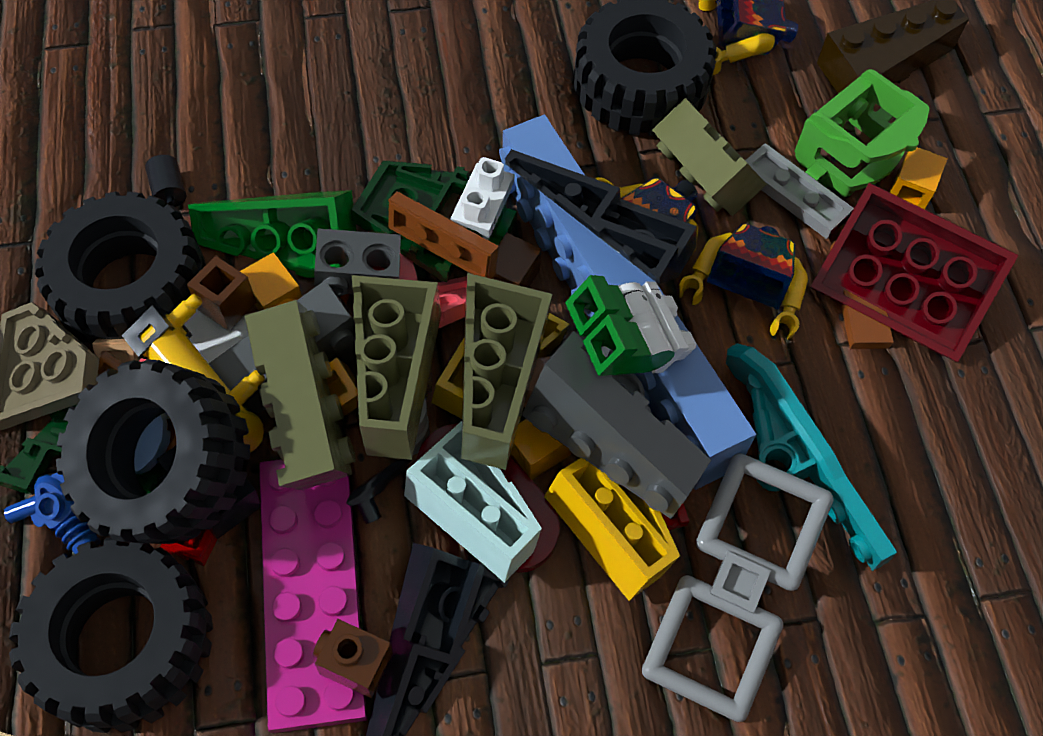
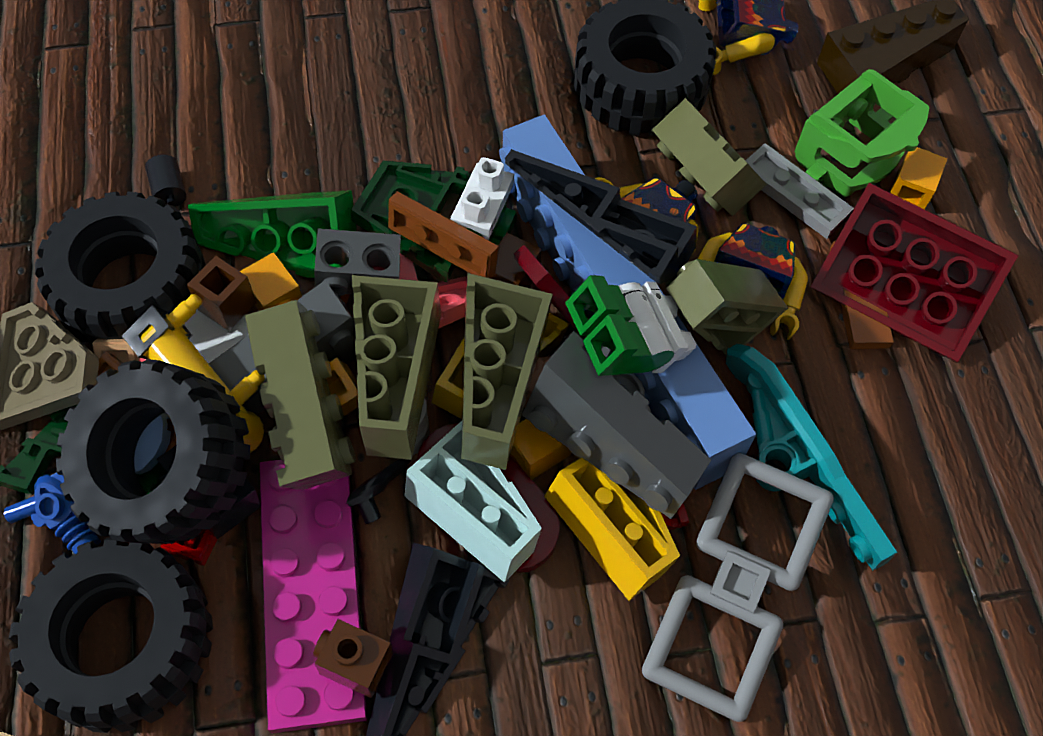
(544, 281): none -> dark red tile
(725, 301): none -> olive wedge

